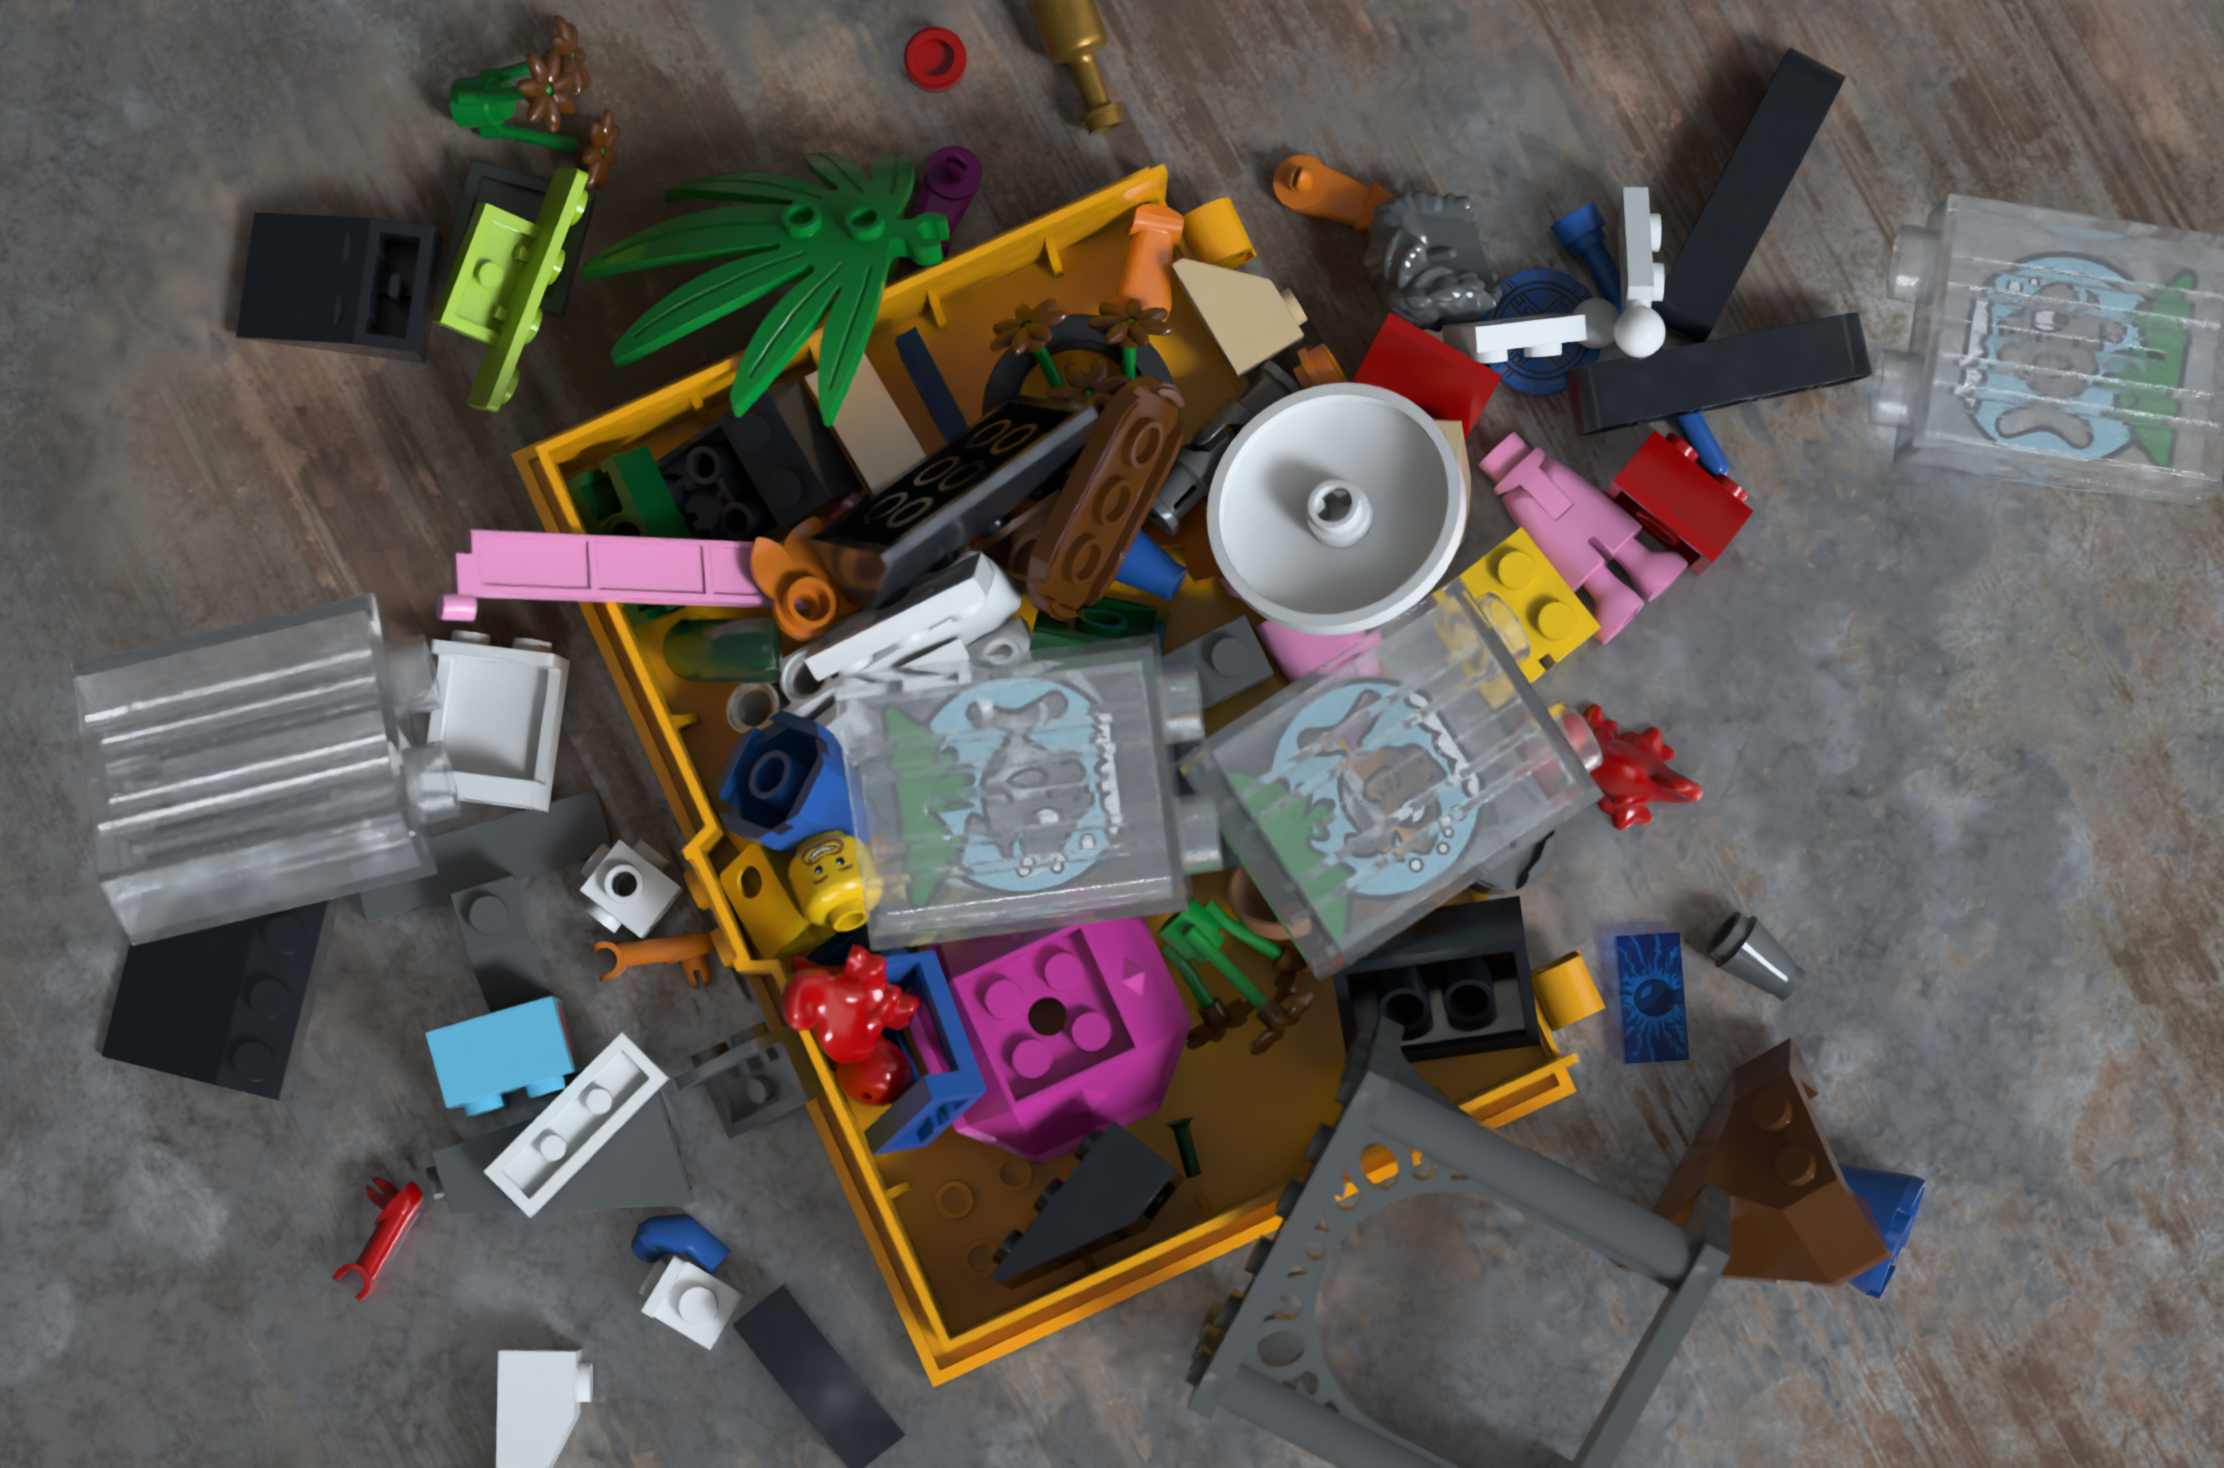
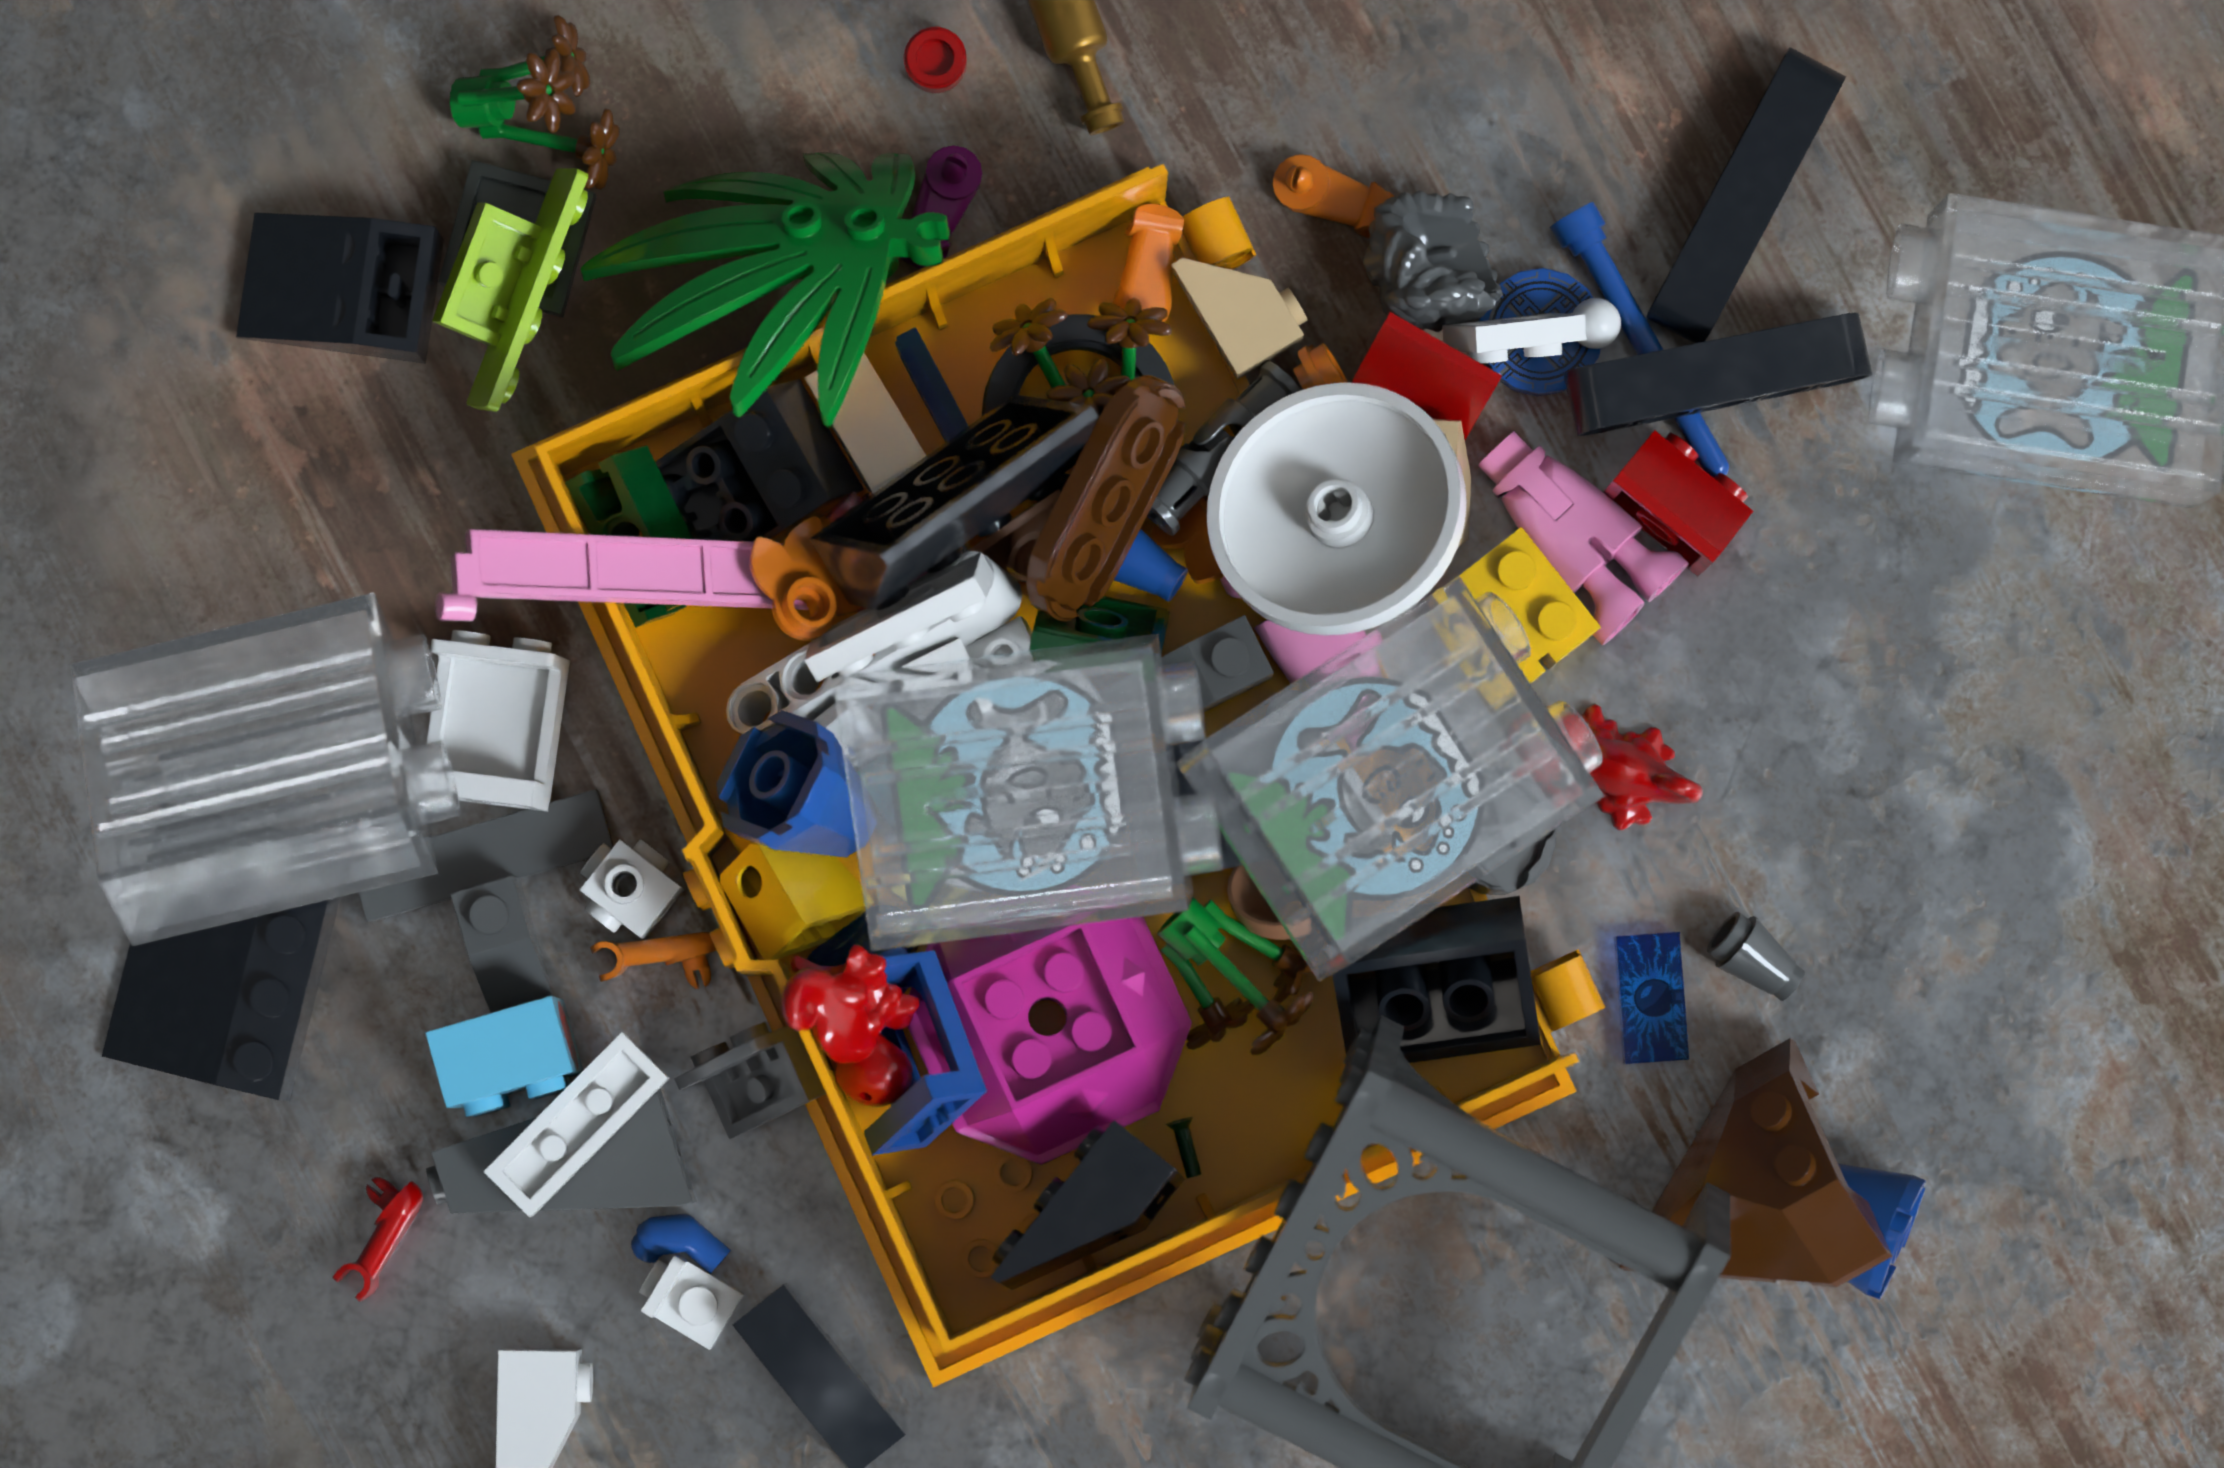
(724, 649): clear green cylinder -> none
(829, 881): yellow head -> none
(1639, 328): white plate -> none

